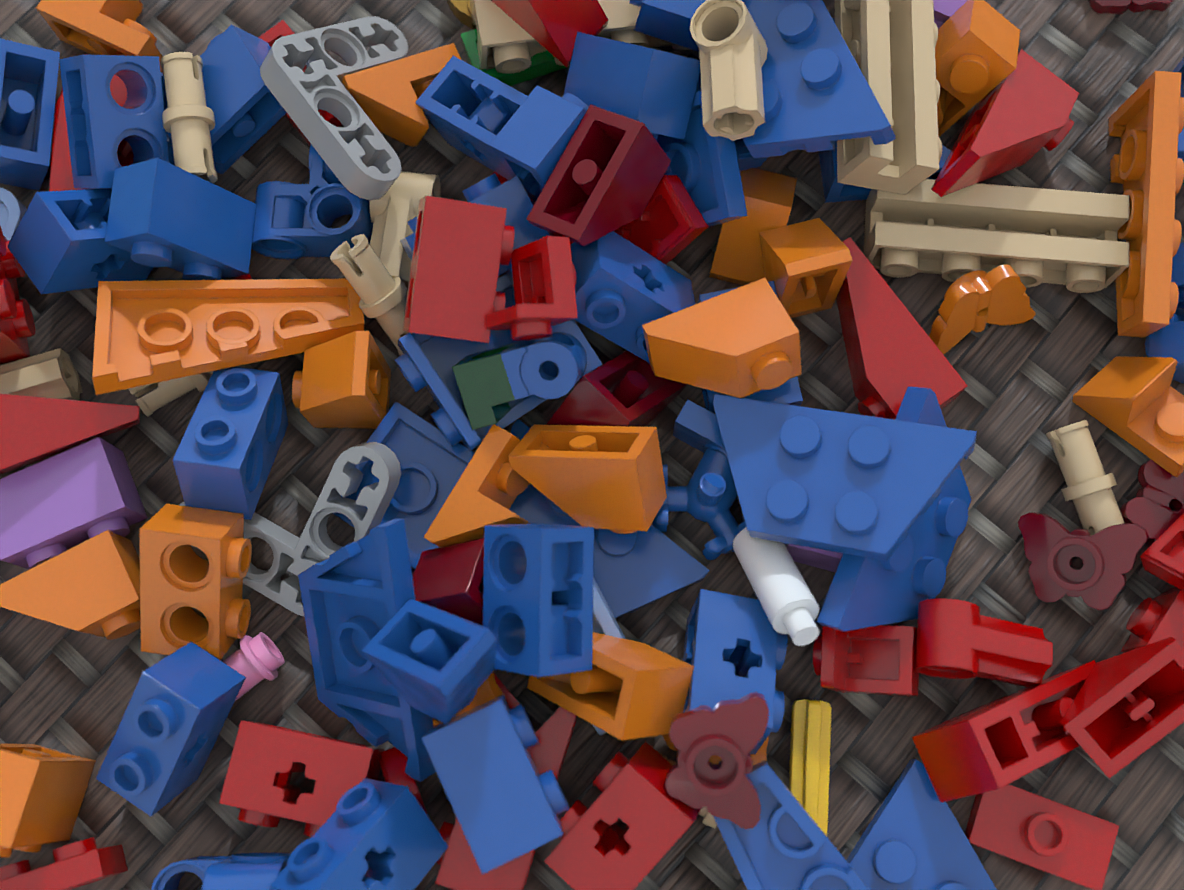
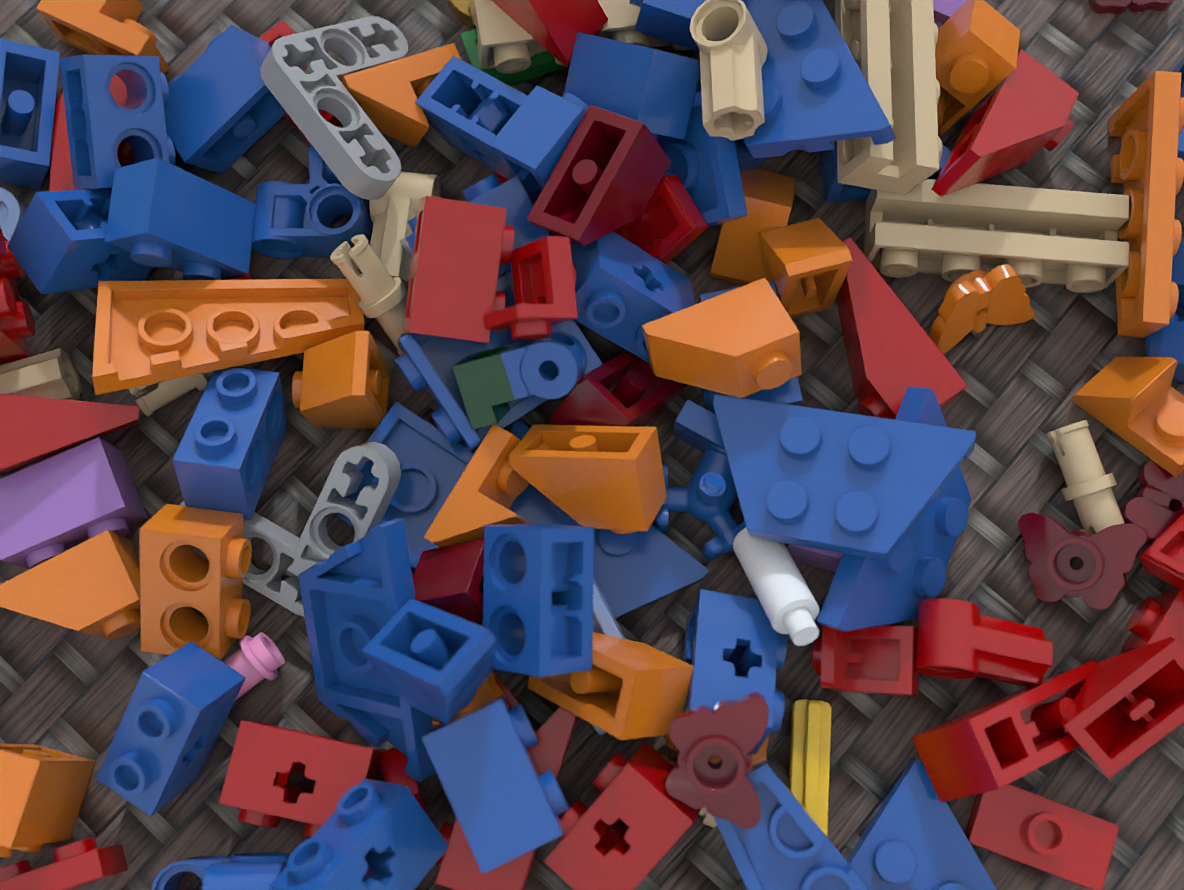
(188, 115): tan pin -> none

